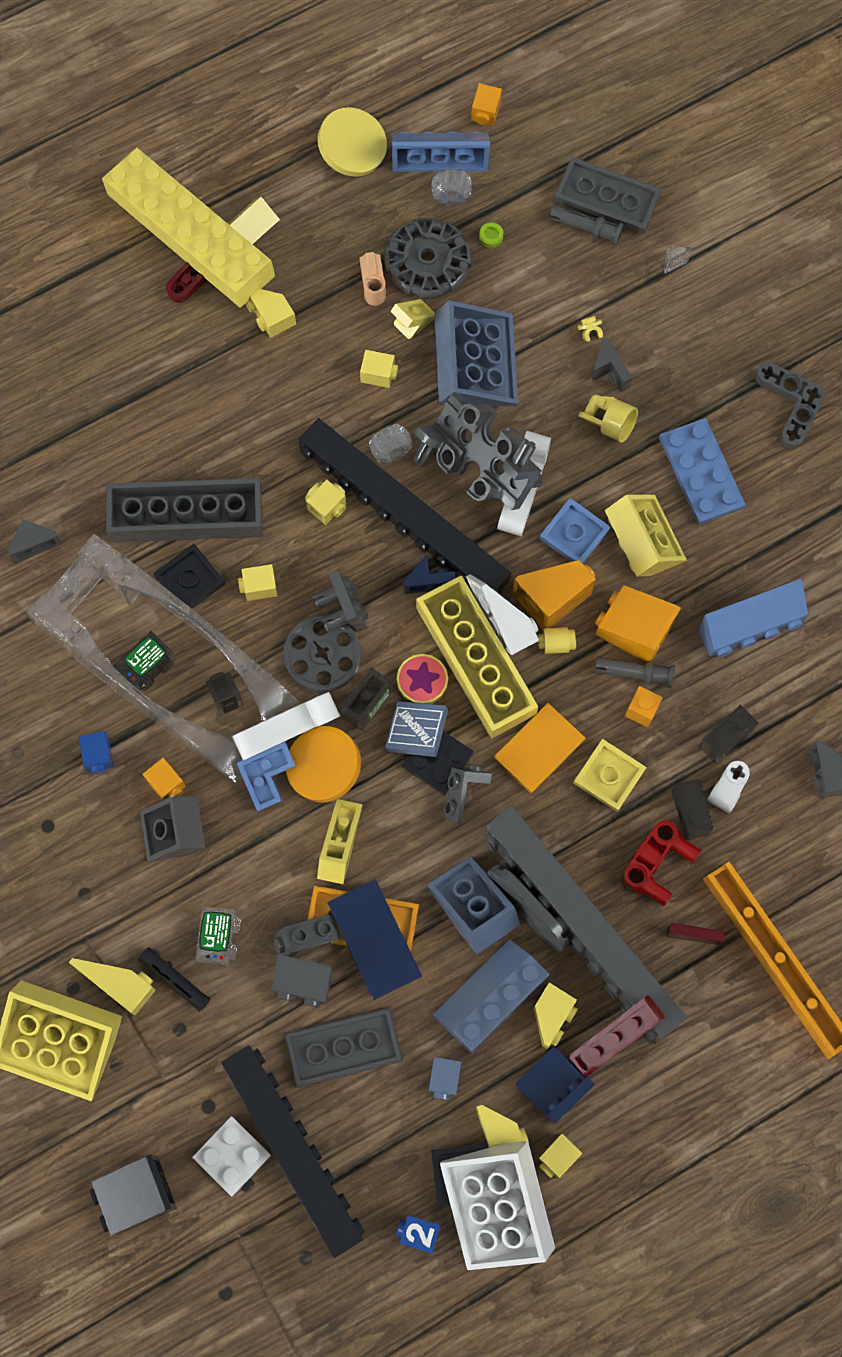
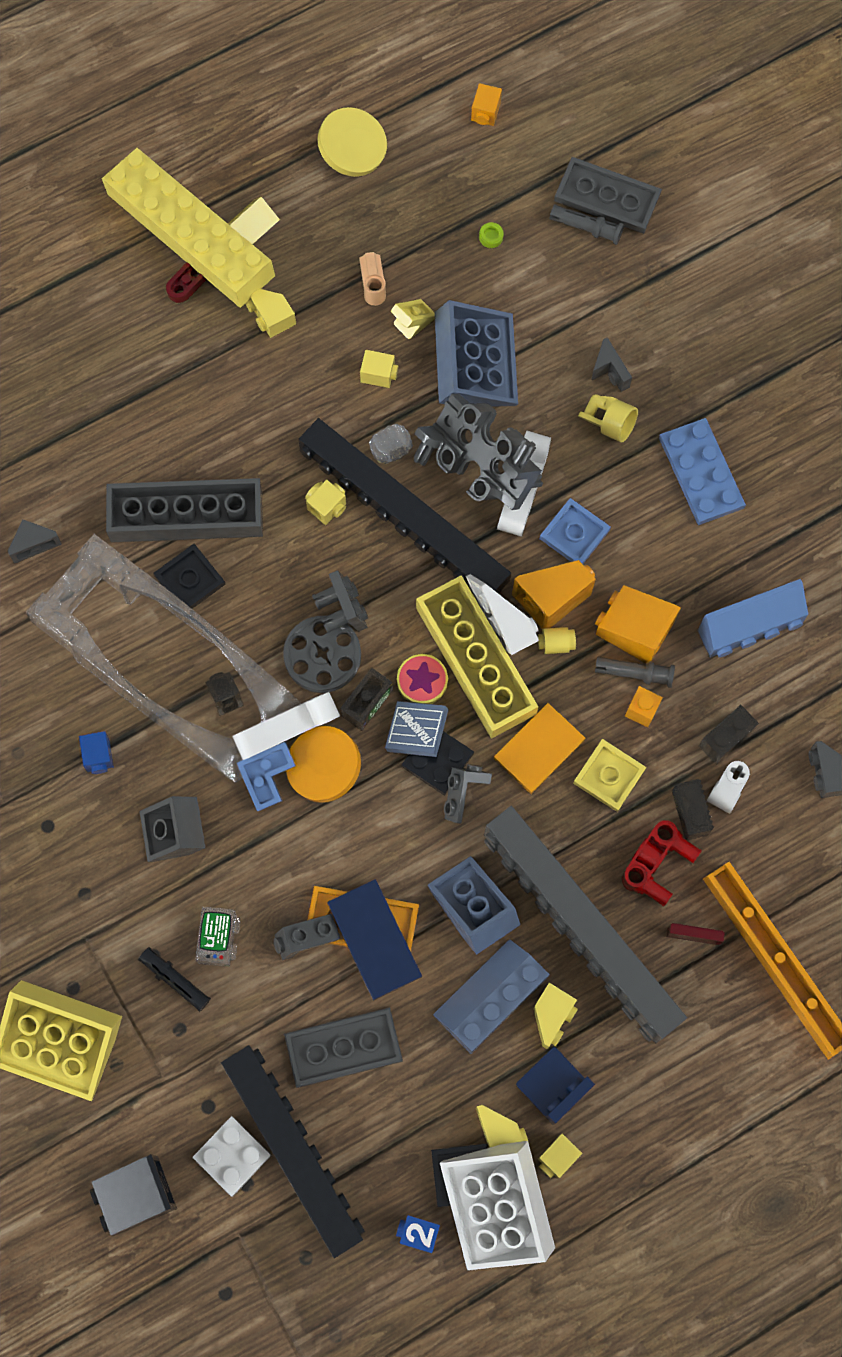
(121, 984): light yellow slope -> none
(145, 662): brick -> none
(164, 780): light orange brick -> none
(258, 582): light yellow brick -> none
(302, 980): dark grey slope -> none
(339, 841): light yellow slope -> none
(422, 581): dark blue slope -> none
(428, 271): dark grey plate -> none
(440, 151): medium blue slope -> none
(444, 1078): sand blue brick -> none
(451, 187): clear gear -> none
(529, 908): dark grey tile -> none
(588, 325): light yellow plate -> none
(616, 1036): tile -> none
(644, 534): light yellow slope -> none
(675, 257): clear slope -> none
(799, 396): dark grey beam -> none

